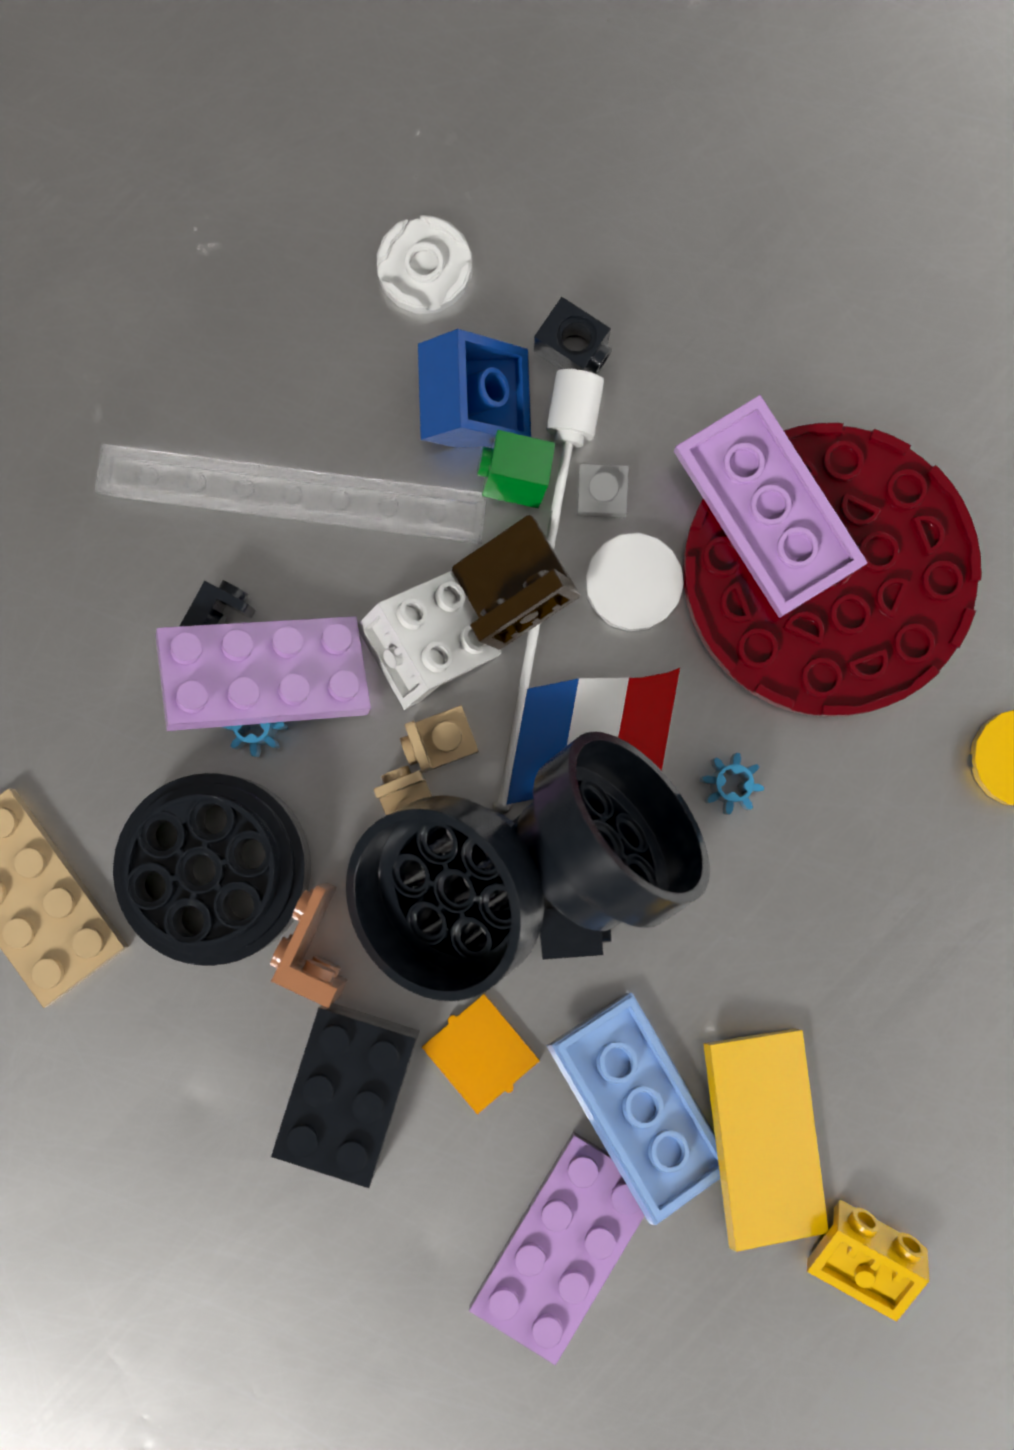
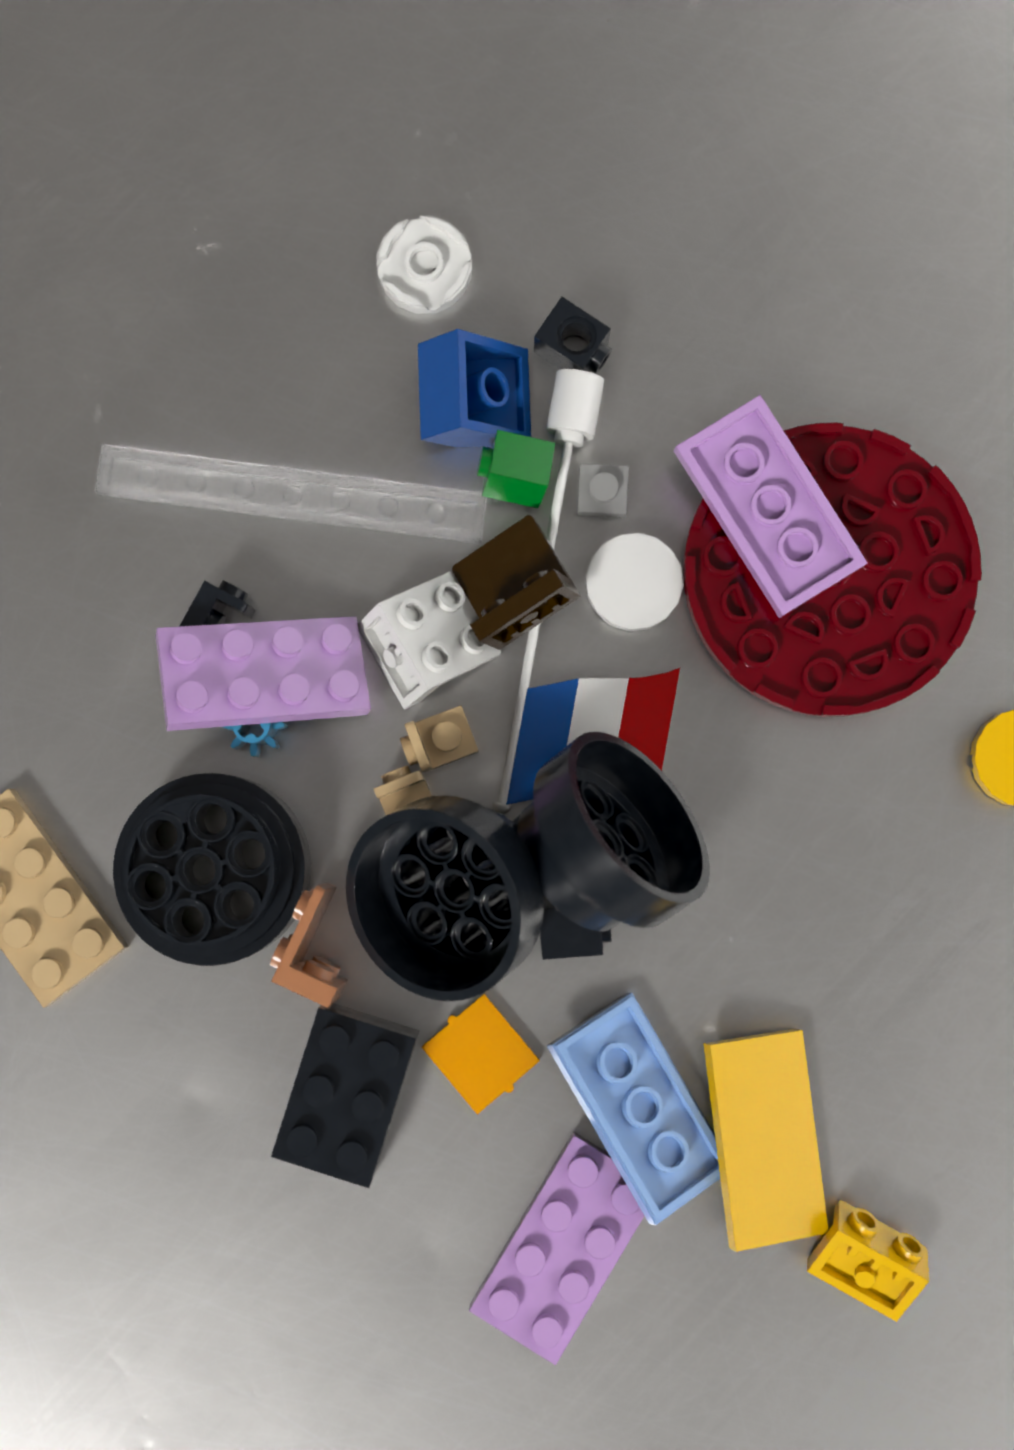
(745, 787): dark azure gear -> none

